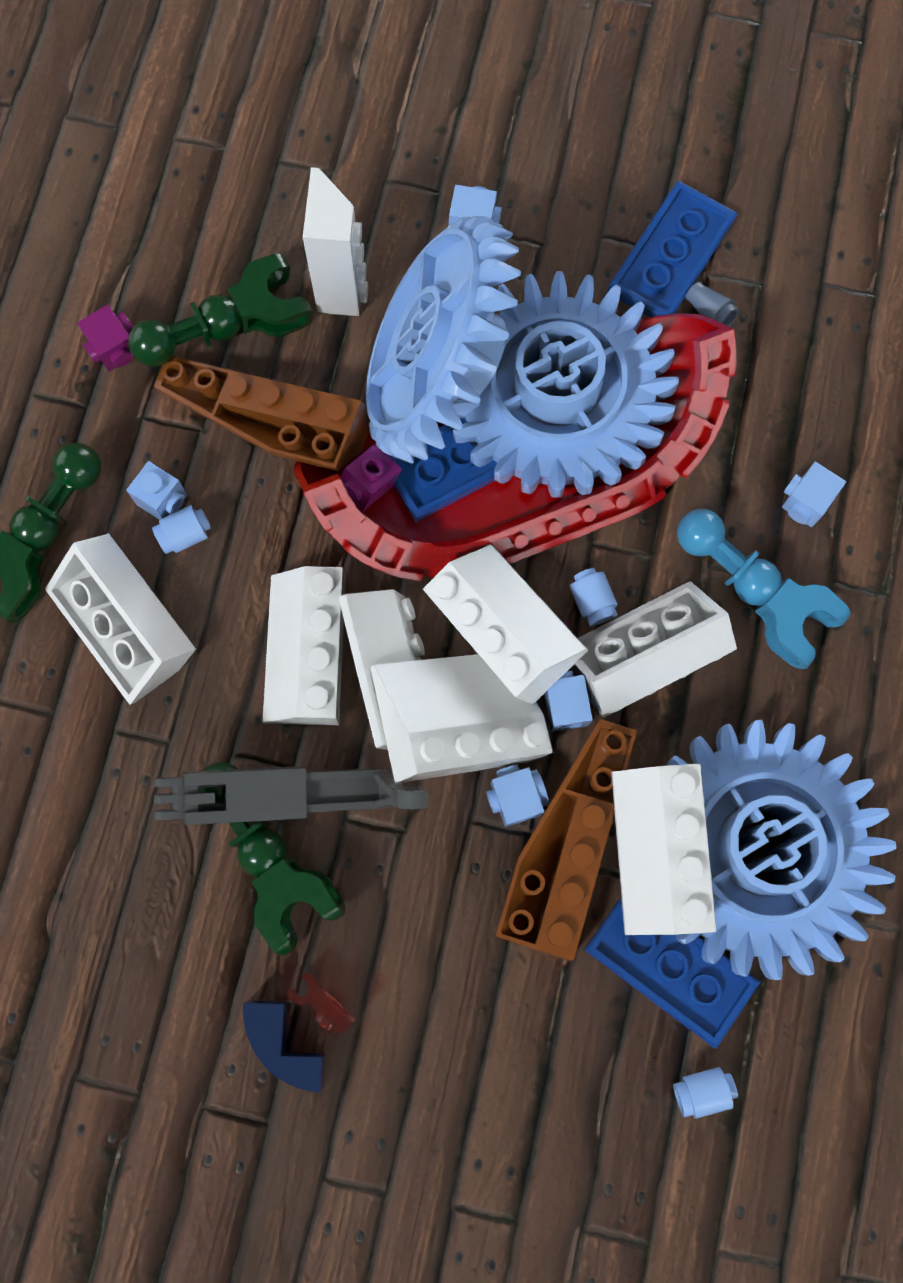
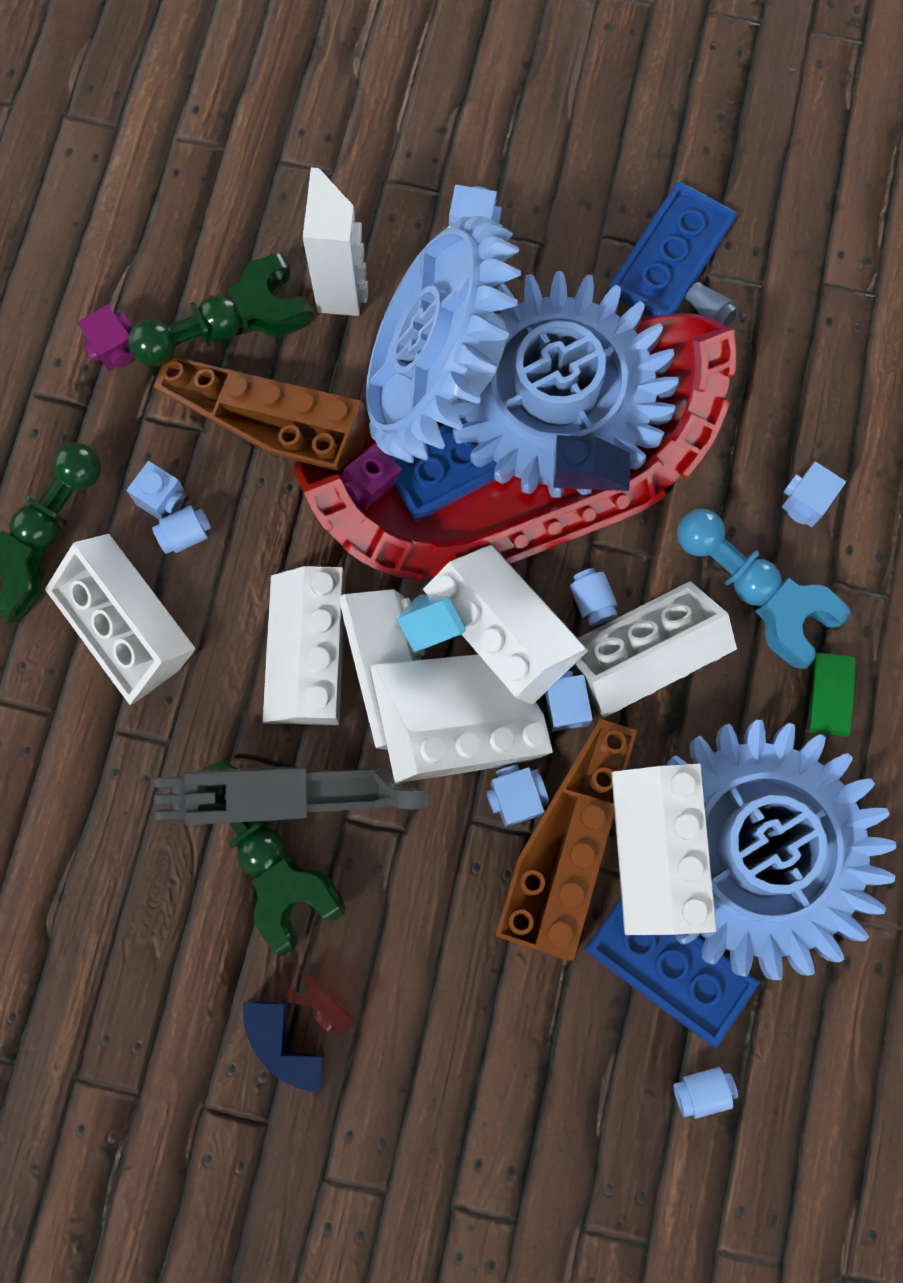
(430, 621): none -> medium azure slope
(590, 464): none -> dark blue slope
(832, 694): none -> green slope

